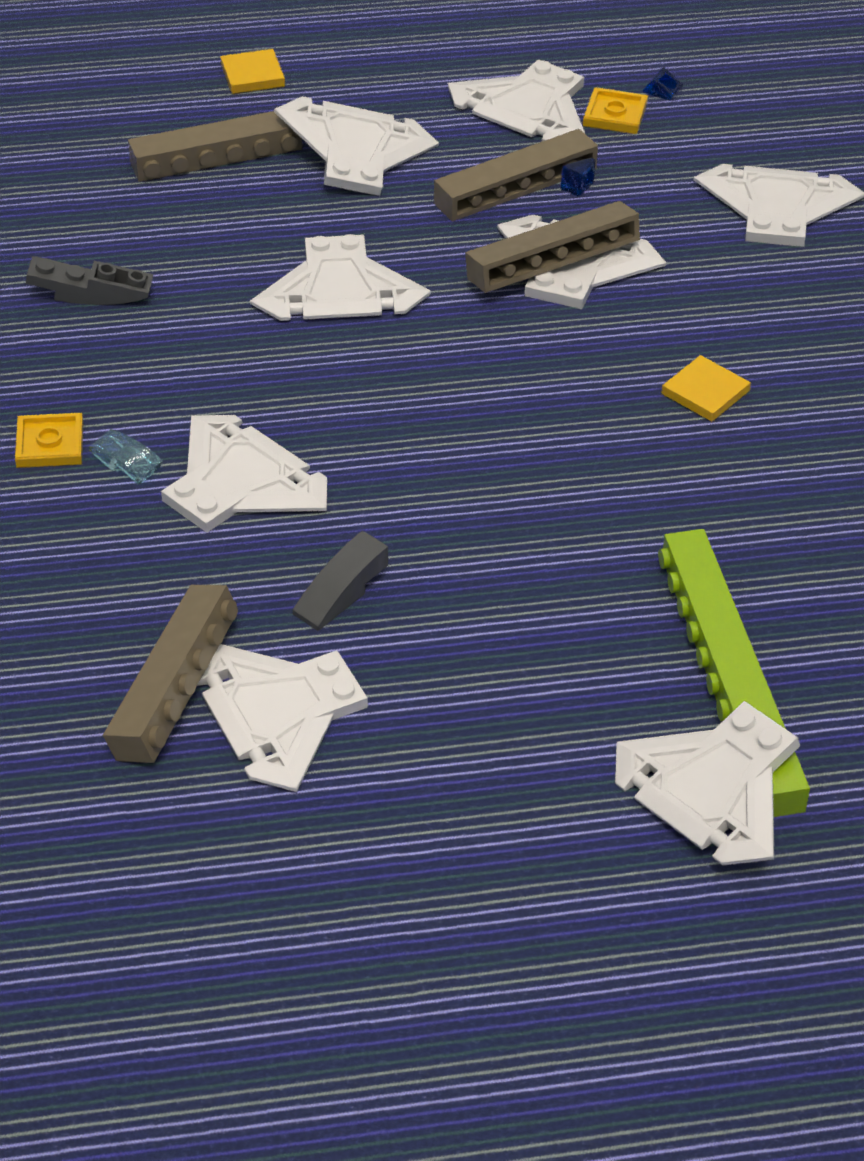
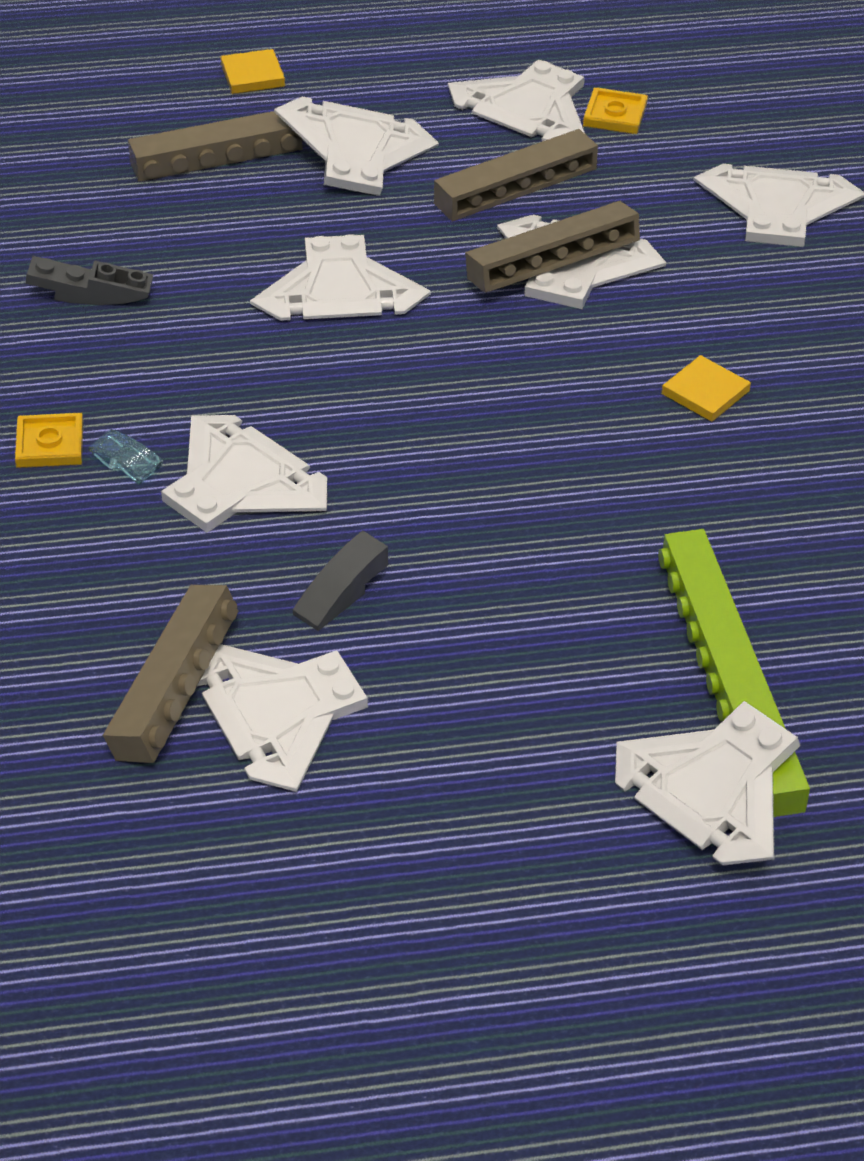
(578, 176): clear blue slope -> none
(663, 85): clear blue slope -> none

